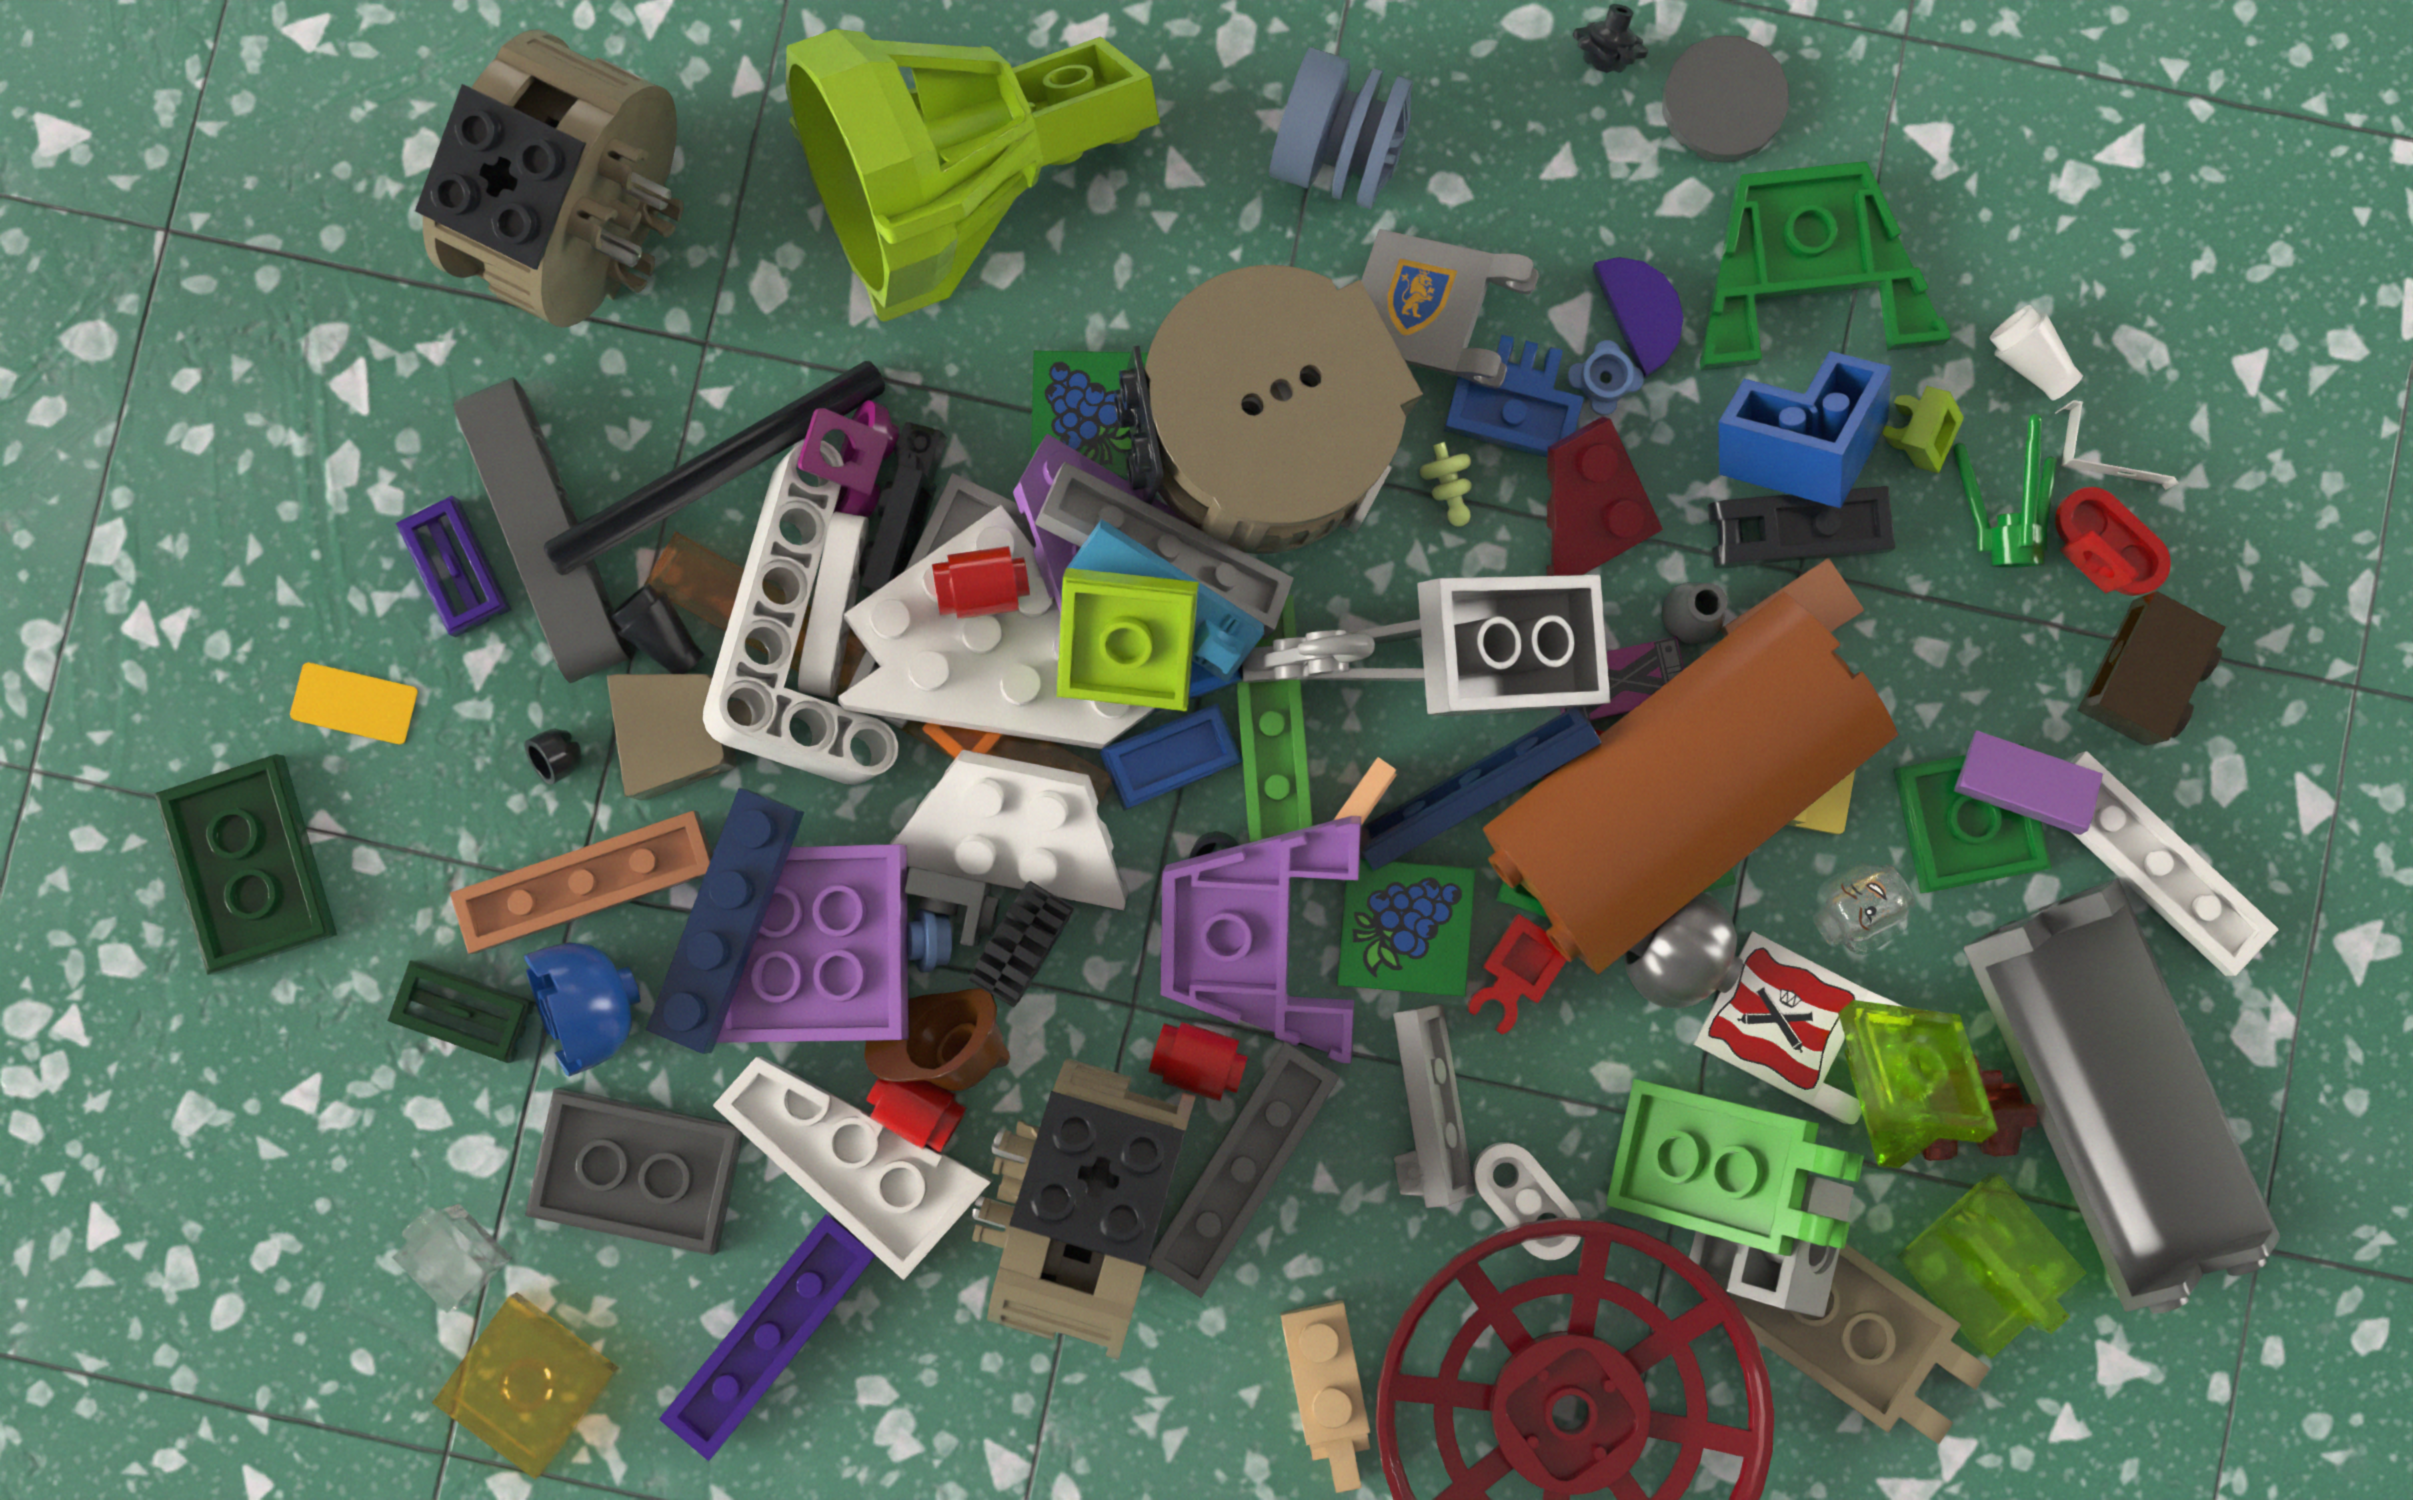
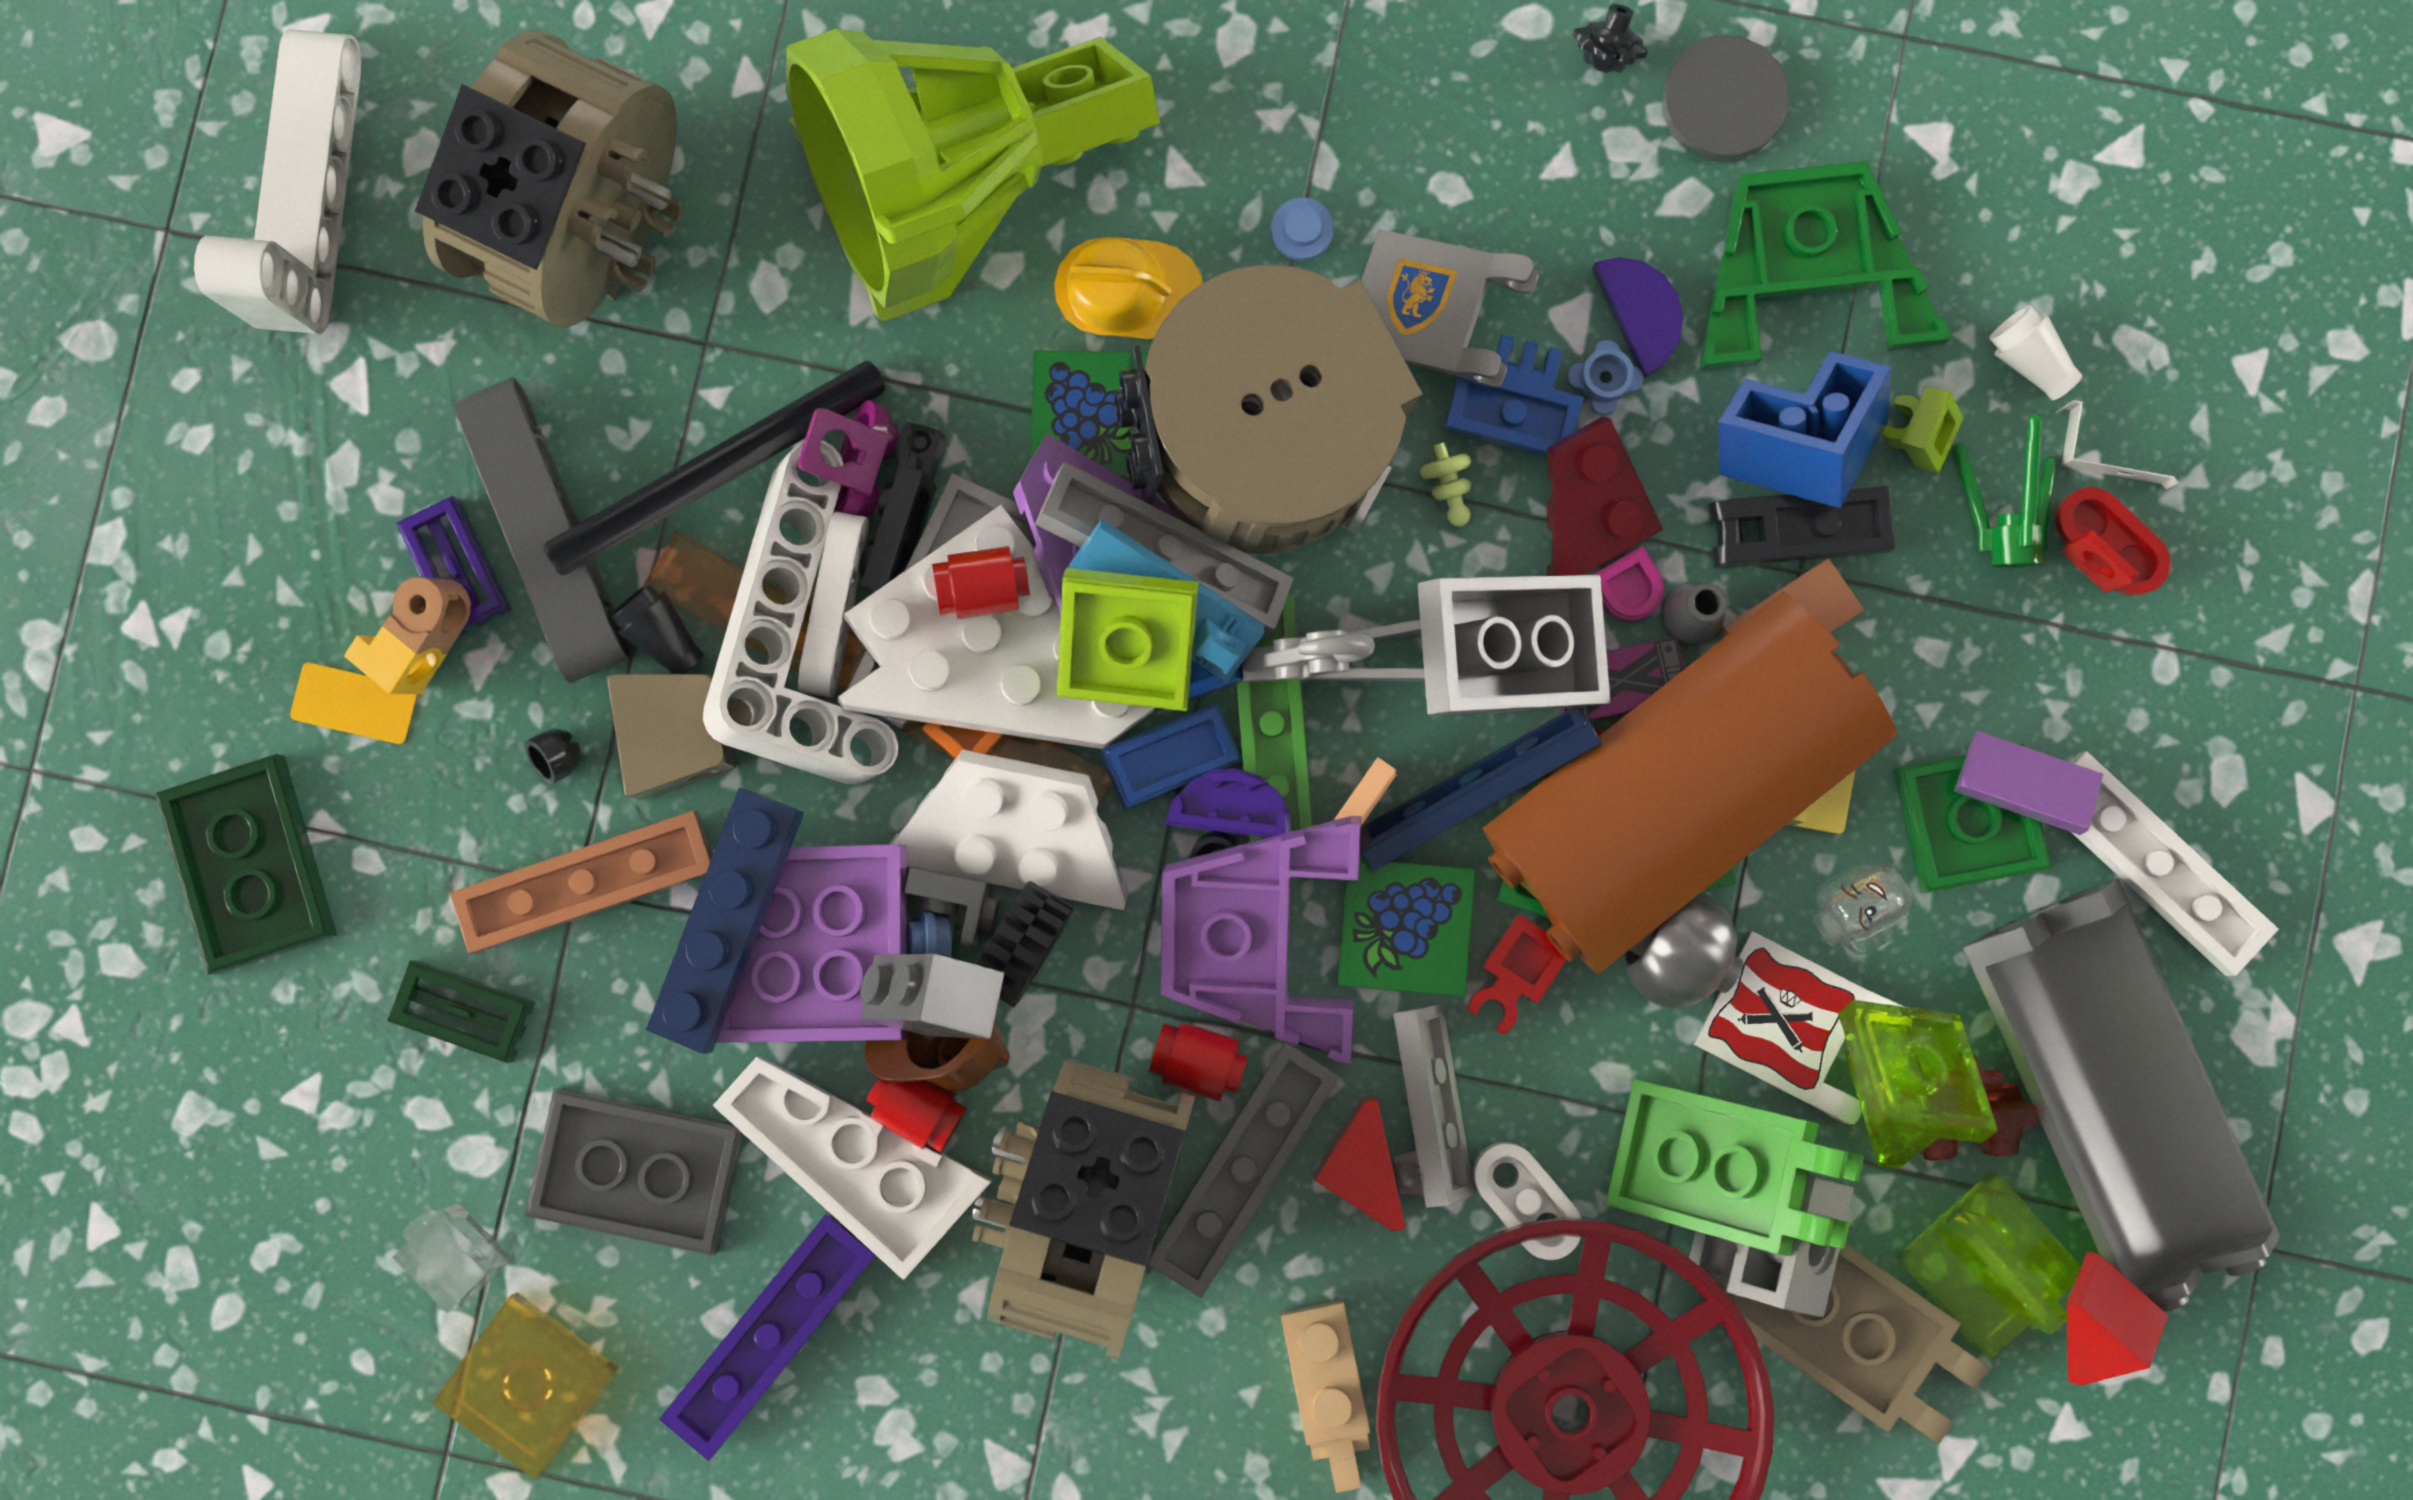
(290, 266): none -> white beam
(415, 636): none -> leg
(582, 1002): blue cylinder -> none
(931, 995): none -> brick
(1123, 285): none -> yellow piece
(1231, 804): none -> dark purple tile
(1302, 229): none -> medium blue plate
(1341, 128): sand blue wheel -> none
(1361, 1166): none -> red slope
(1631, 587): none -> dark pink tile
(2109, 1324): none -> red slope
(2153, 669): dark brown brick -> none

